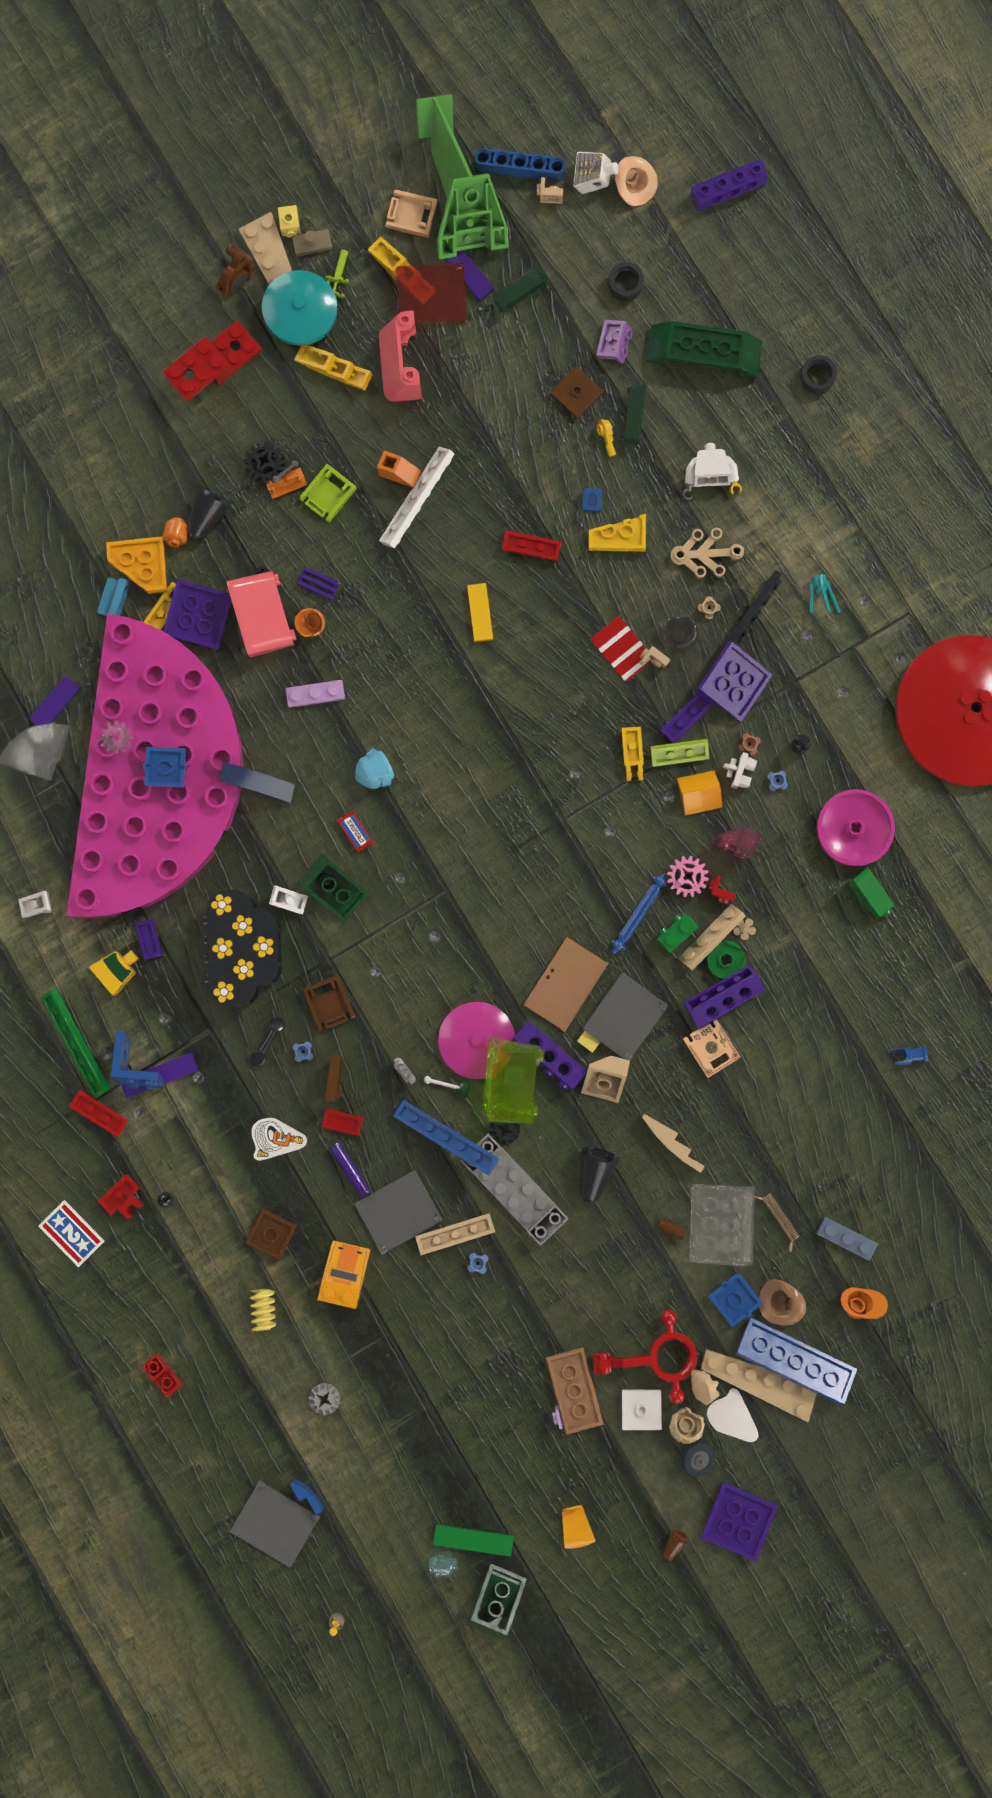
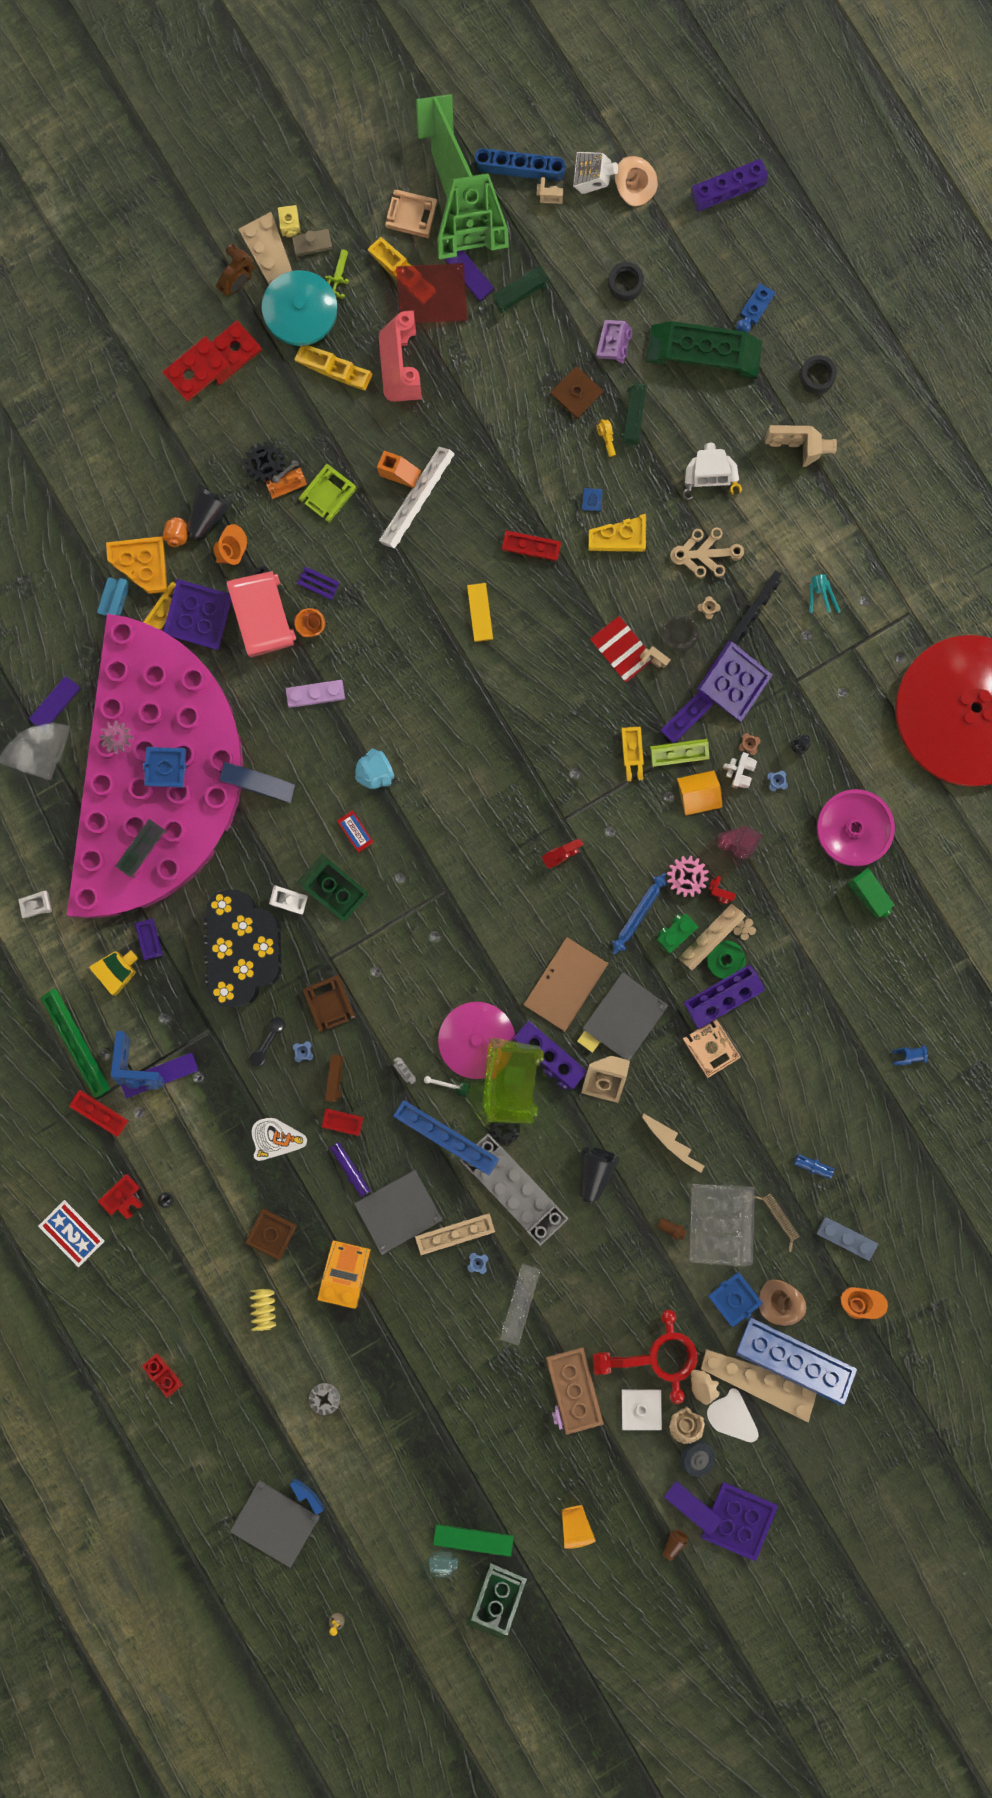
(140, 848): none -> container
(231, 545): none -> orange piece
(520, 1304): none -> clear plate
(560, 854): none -> red plate
(693, 1508): none -> dark purple tile
(755, 308): none -> blue plate
(801, 435): none -> tan plate
(814, 1166): none -> blue pin

